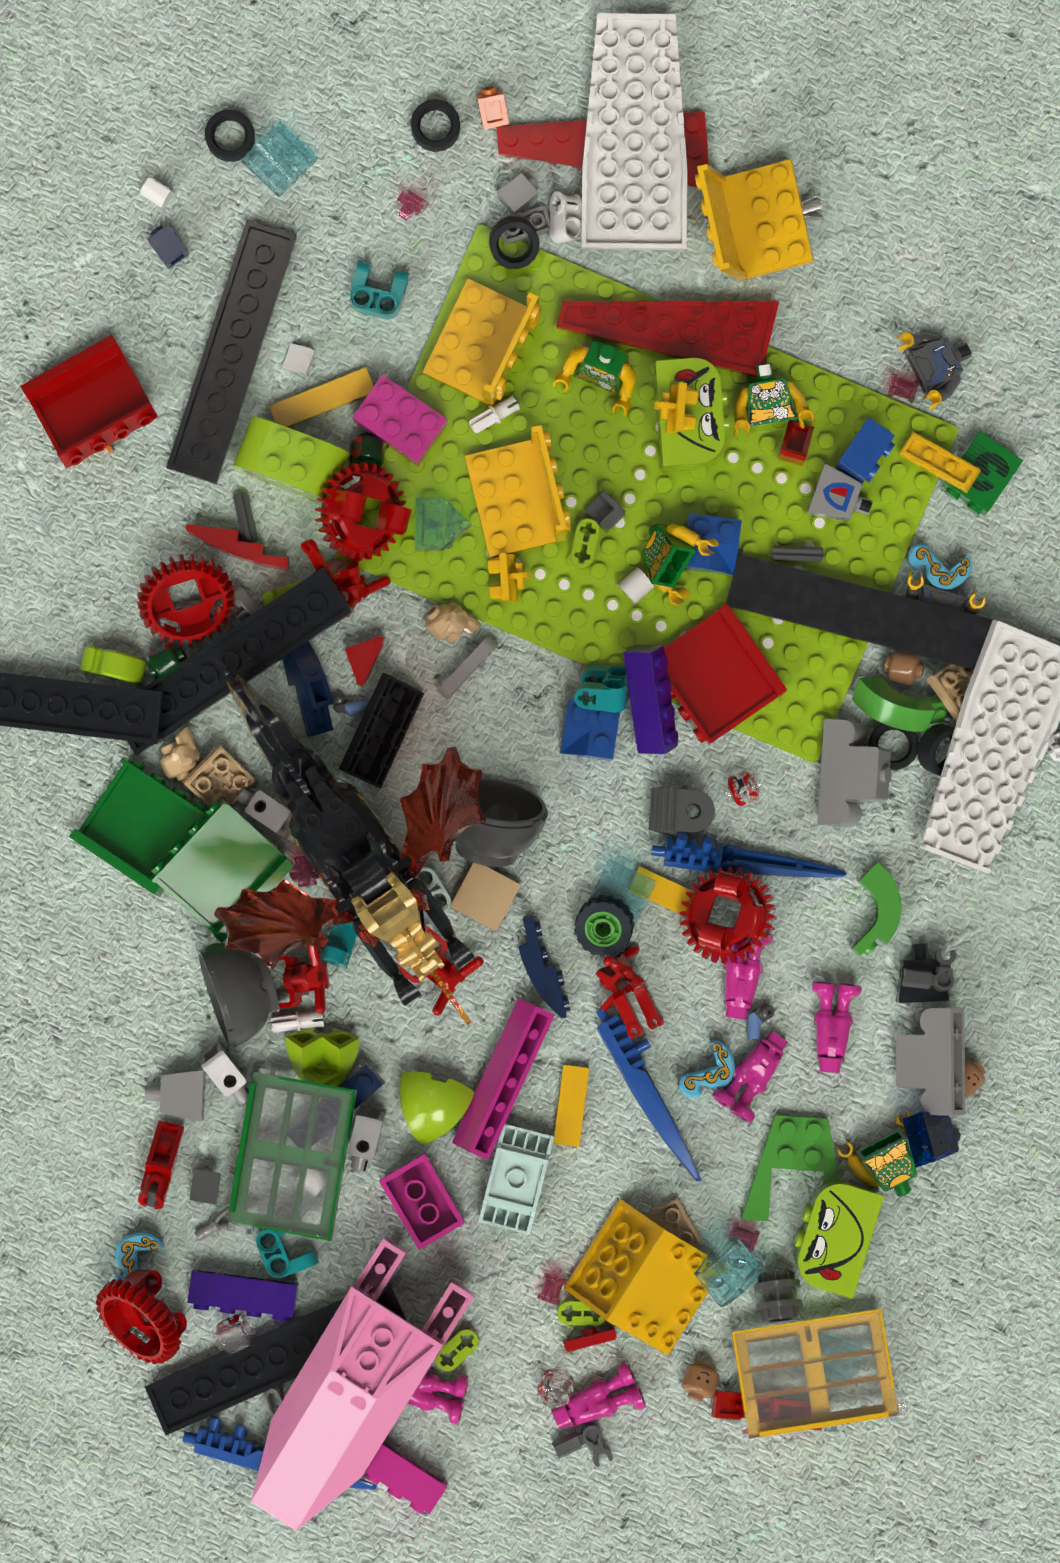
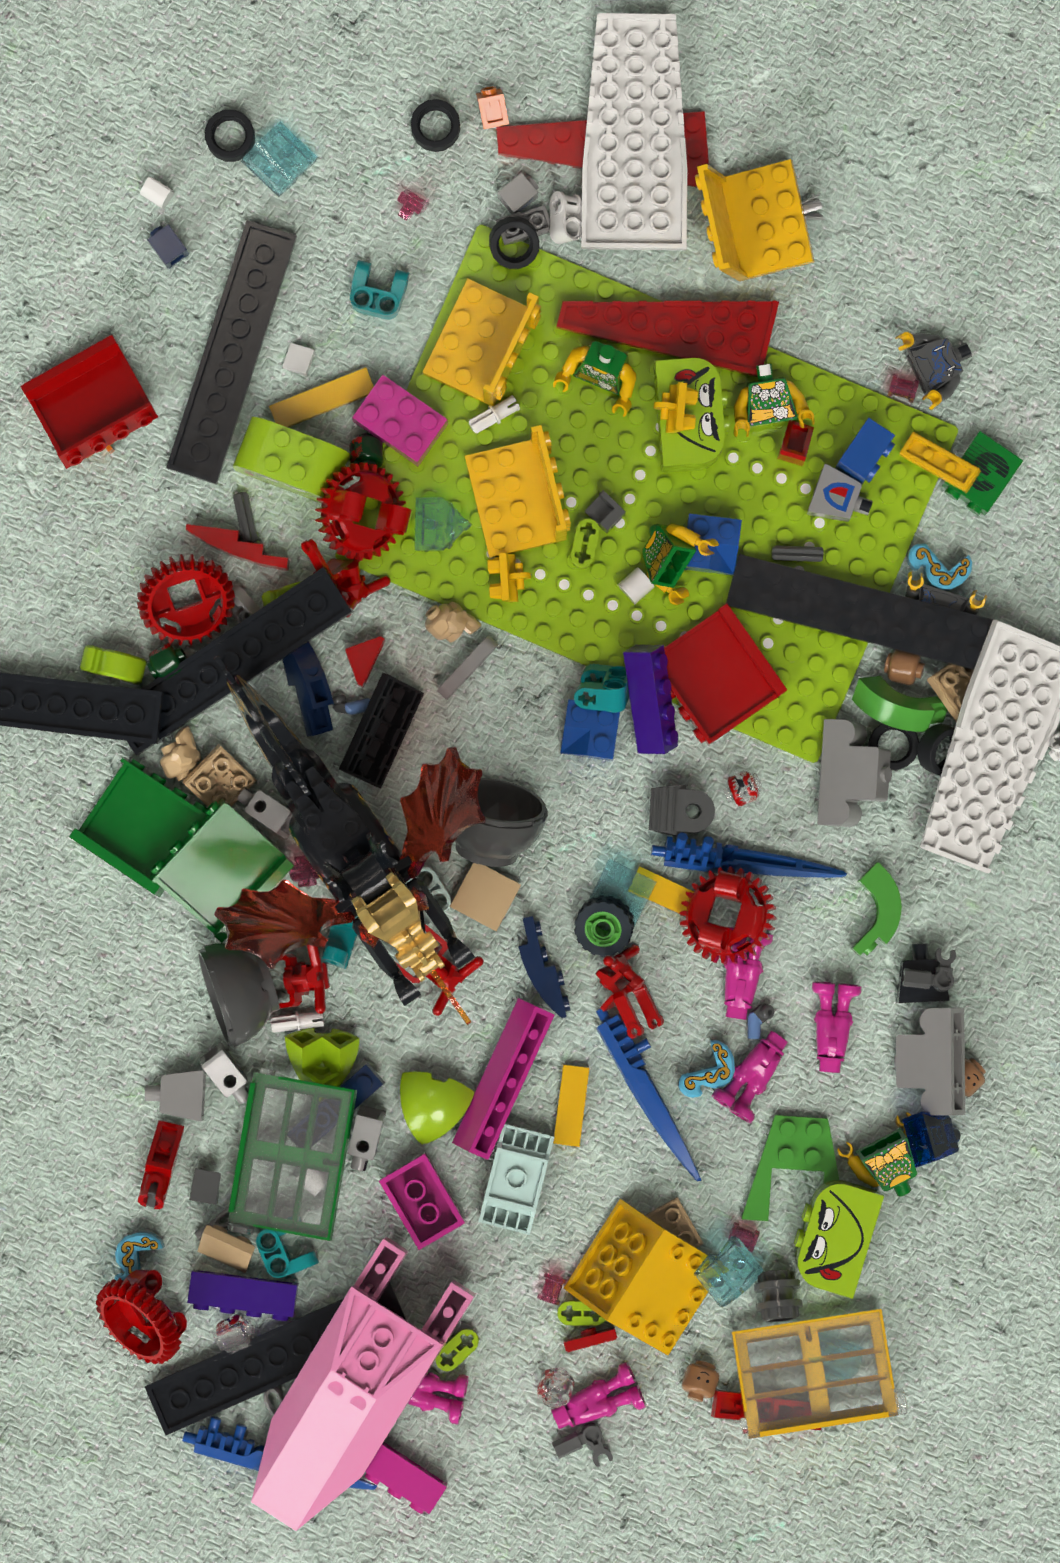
(226, 1248): none -> tan tile

